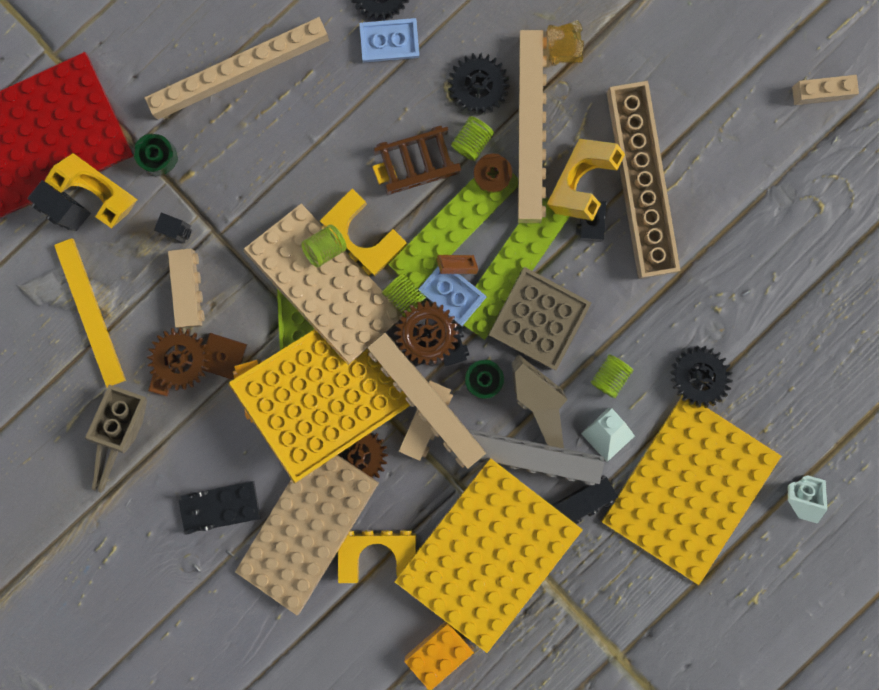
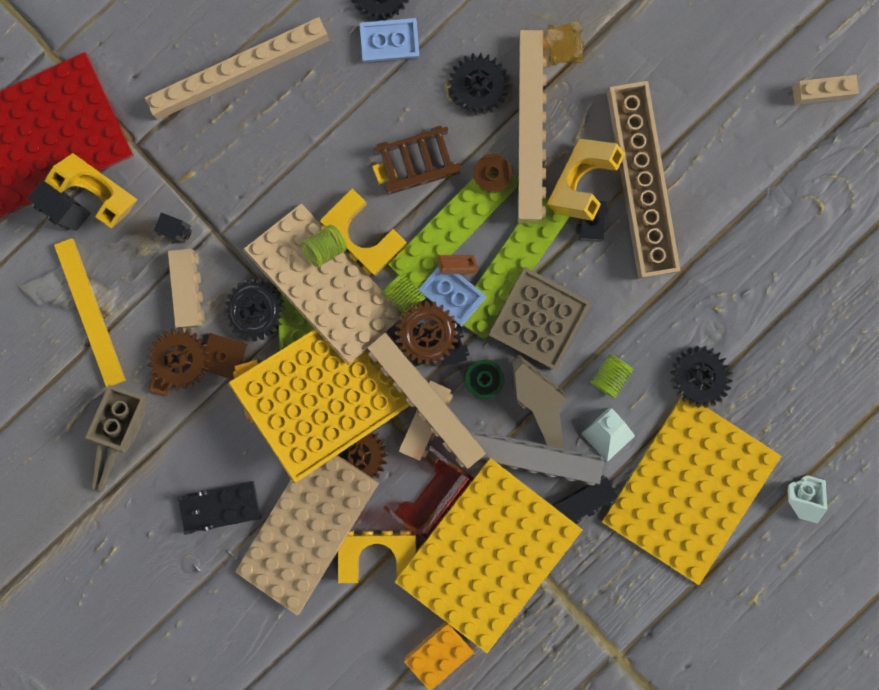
(145, 157): dark green brick -> none
(271, 313): none -> black gear
(435, 499): none -> clear red windscreen
(464, 150): lime piece -> none

